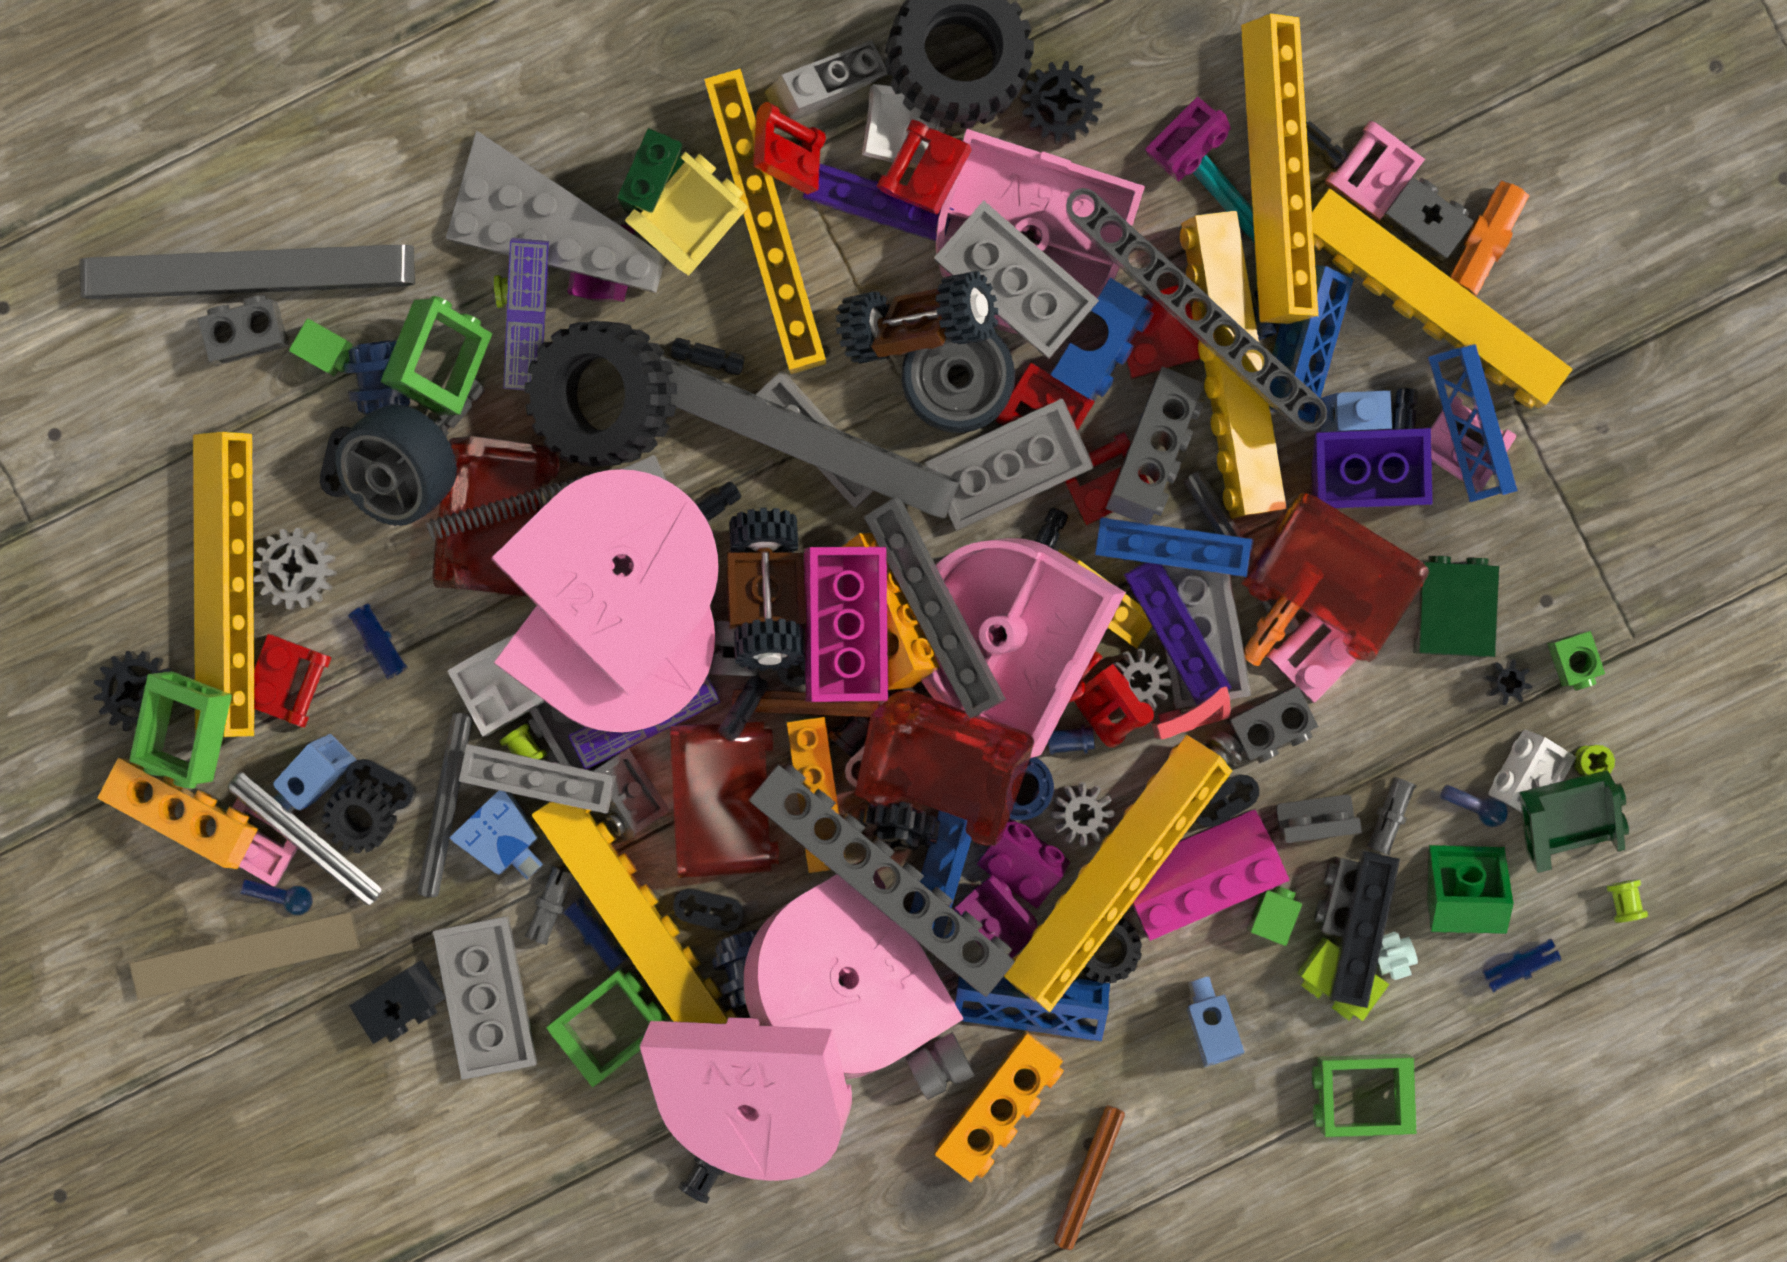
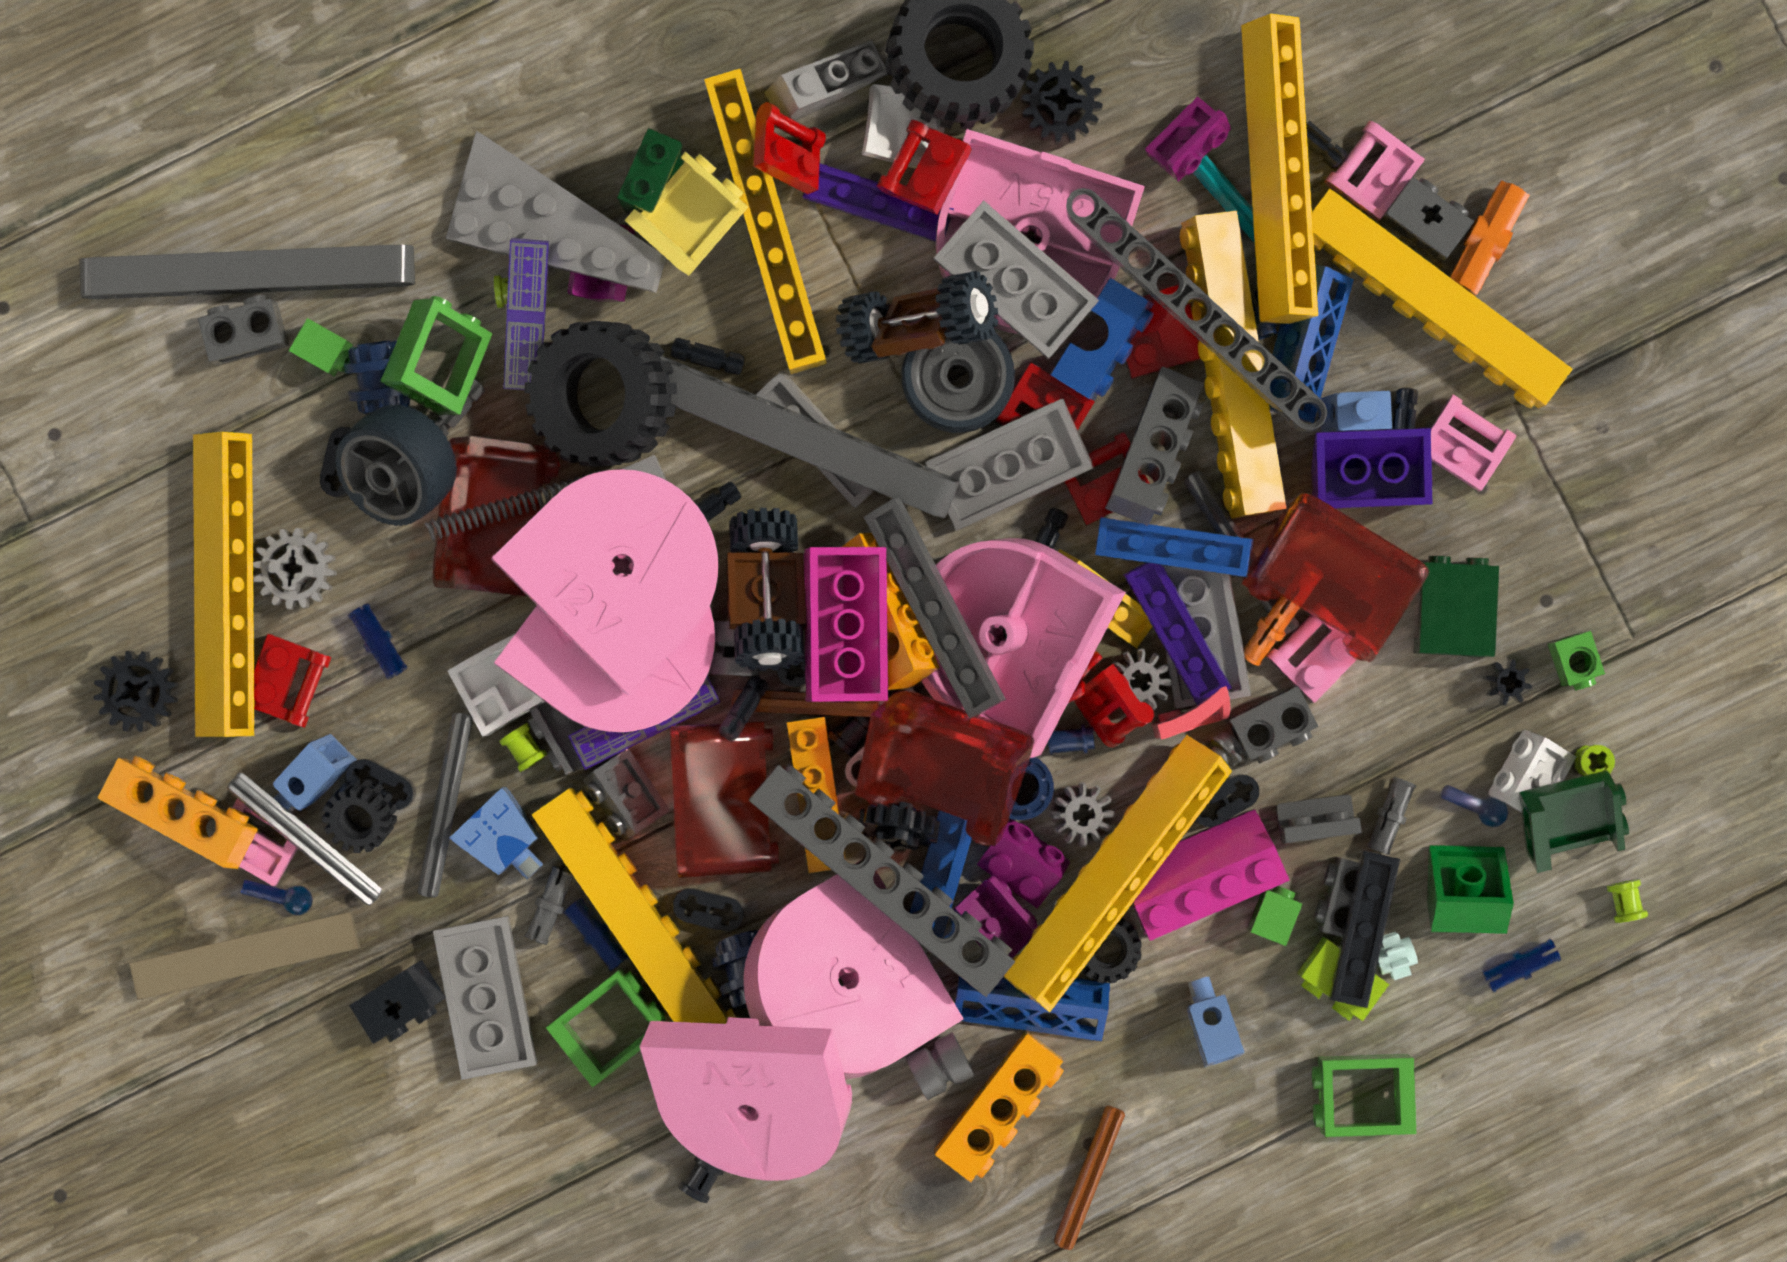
(153, 723): bright green window -> none
(537, 778): light grey plate -> none
(1486, 418): blue fence -> none

